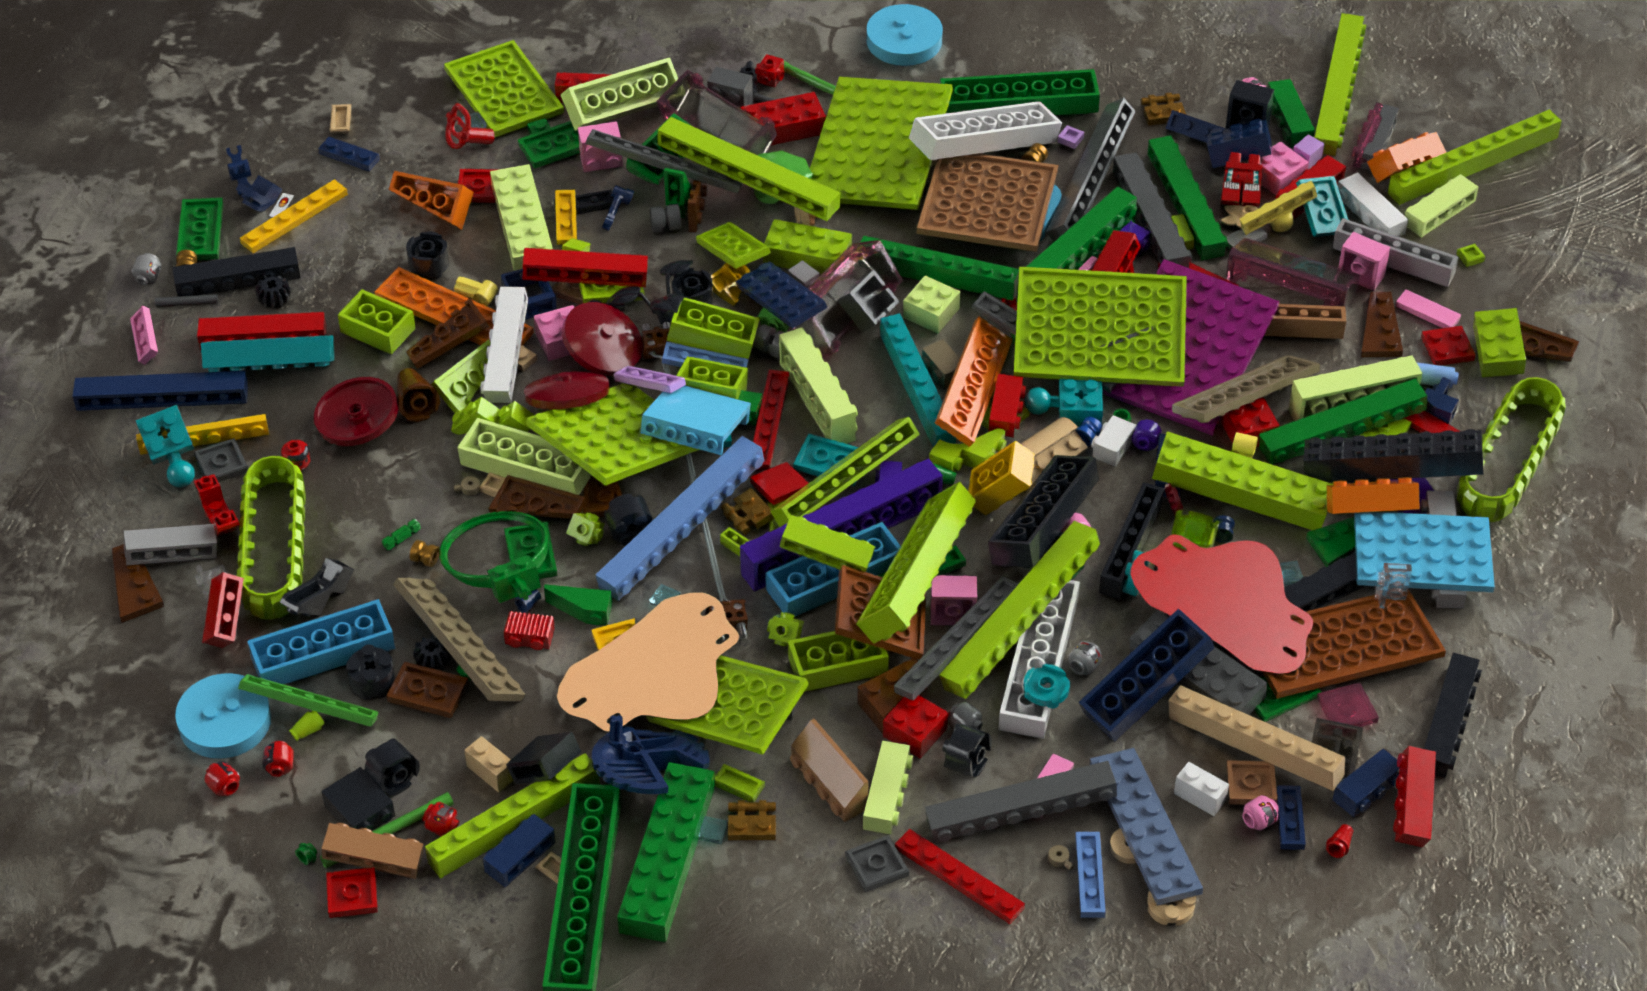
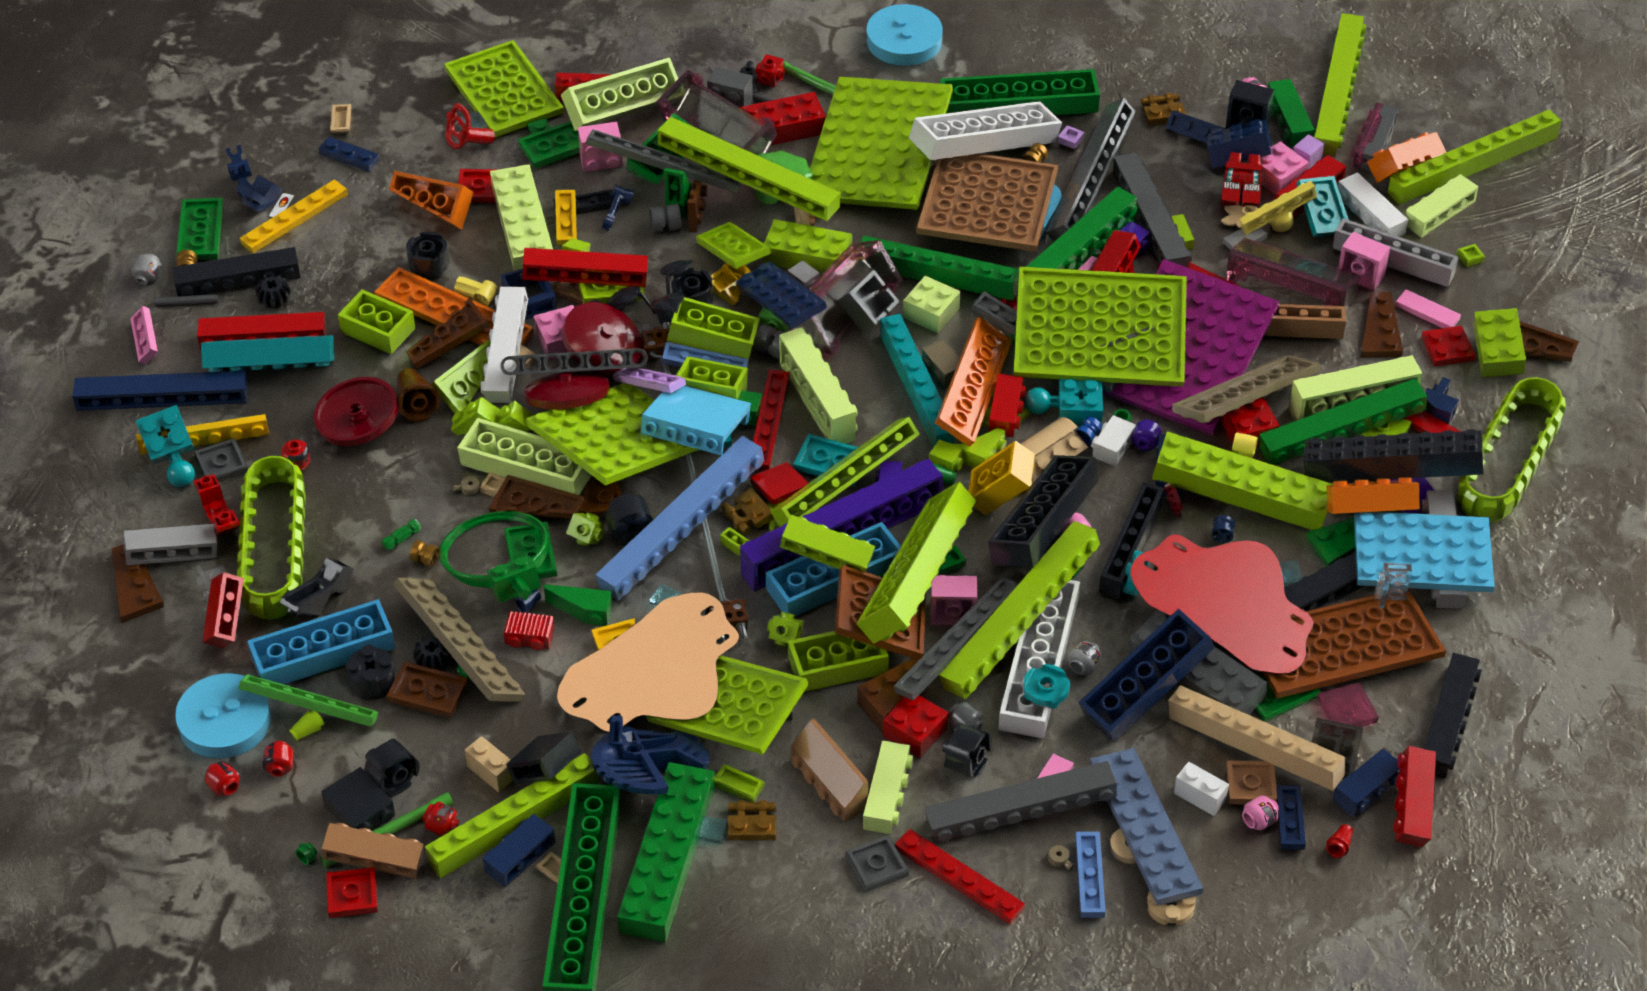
(584, 365): none -> dark grey beam
(1187, 197): green brick -> none
(1196, 528): clear neon green brick -> none
(1434, 373): light blue brick -> none

